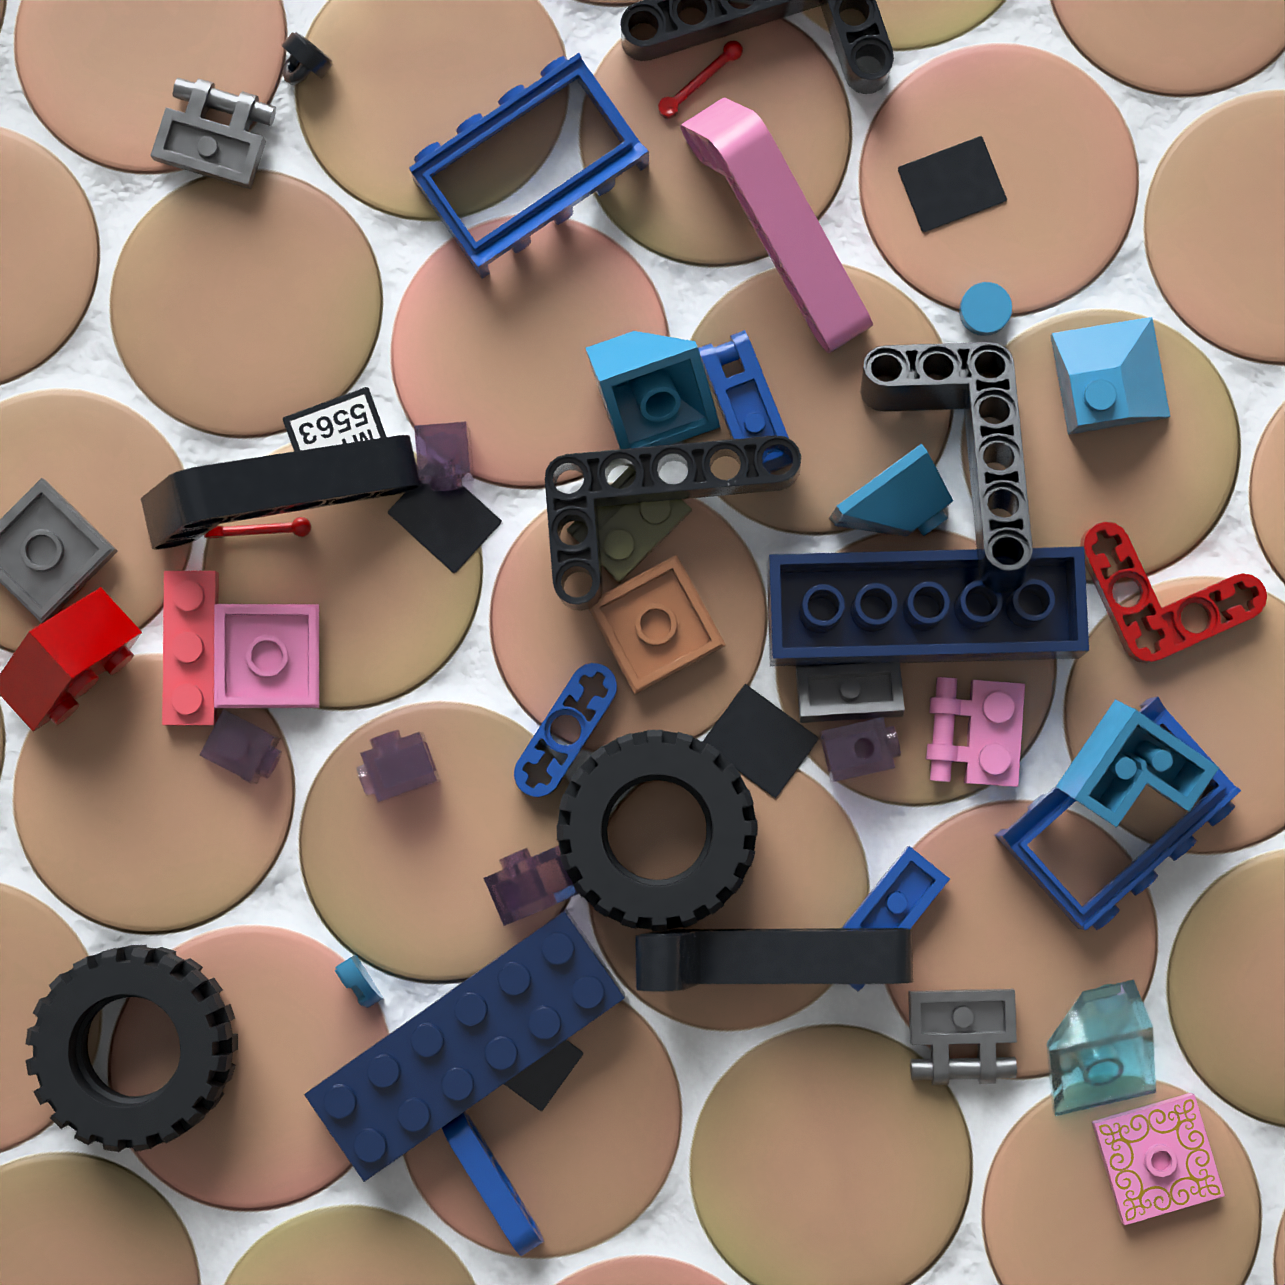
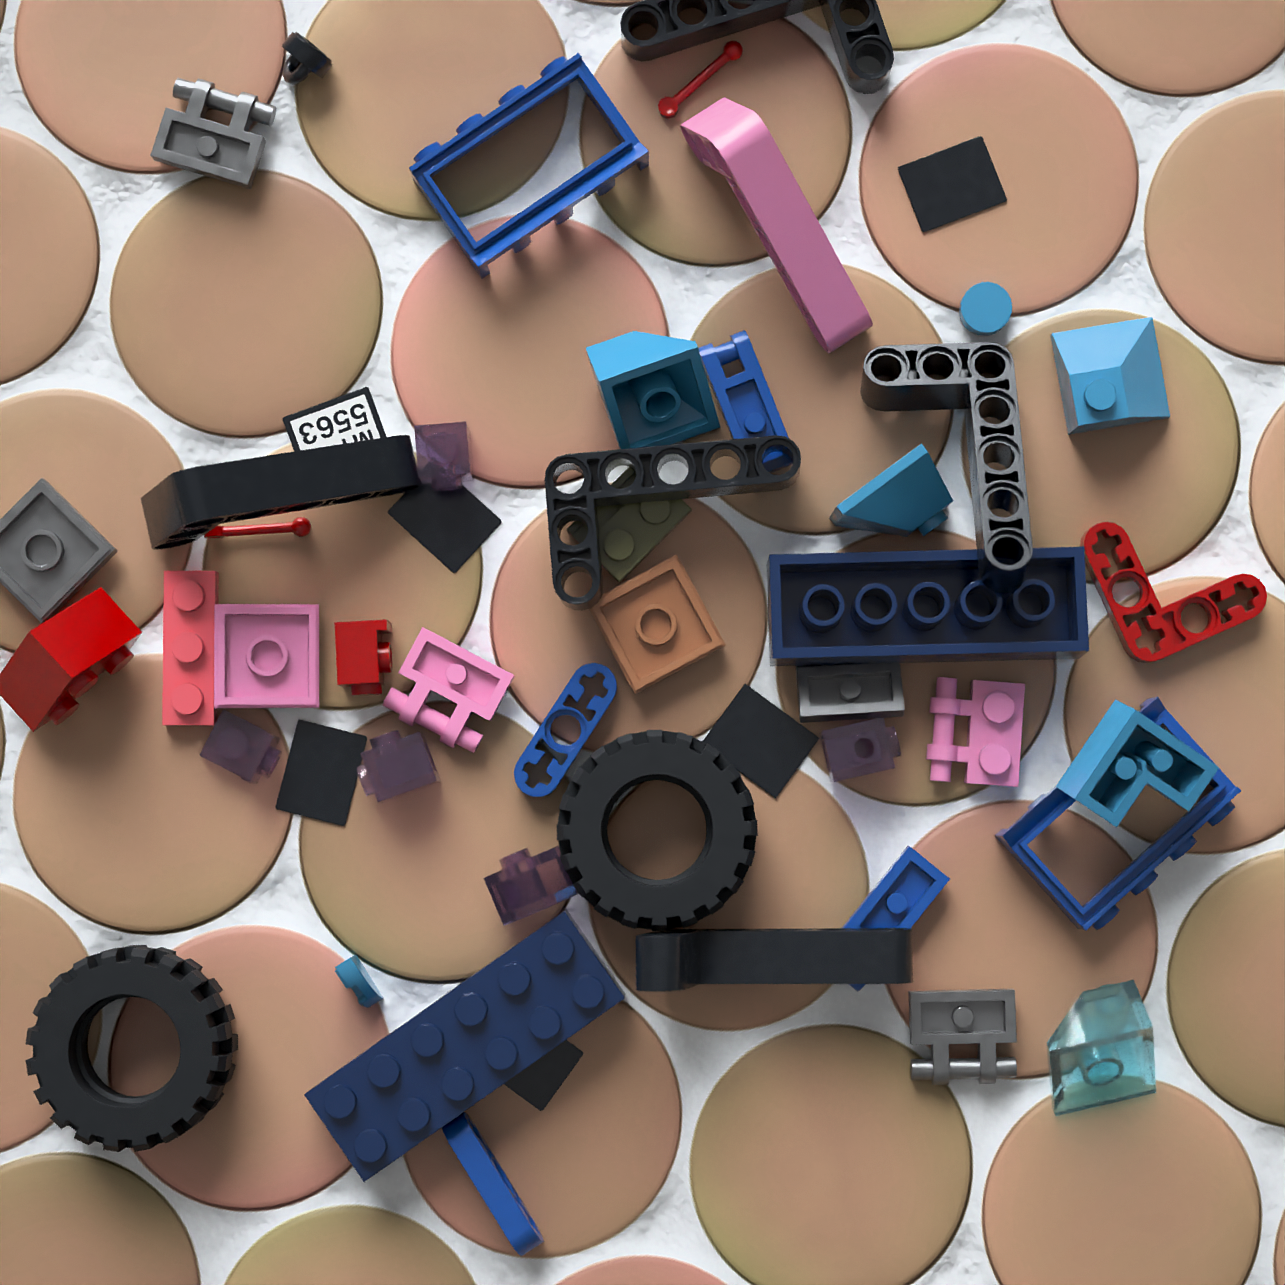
(321, 772): none -> black sticker
(363, 655): none -> red brick
(455, 675): none -> bright pink plate
(1158, 1158): bright pink plate -> none

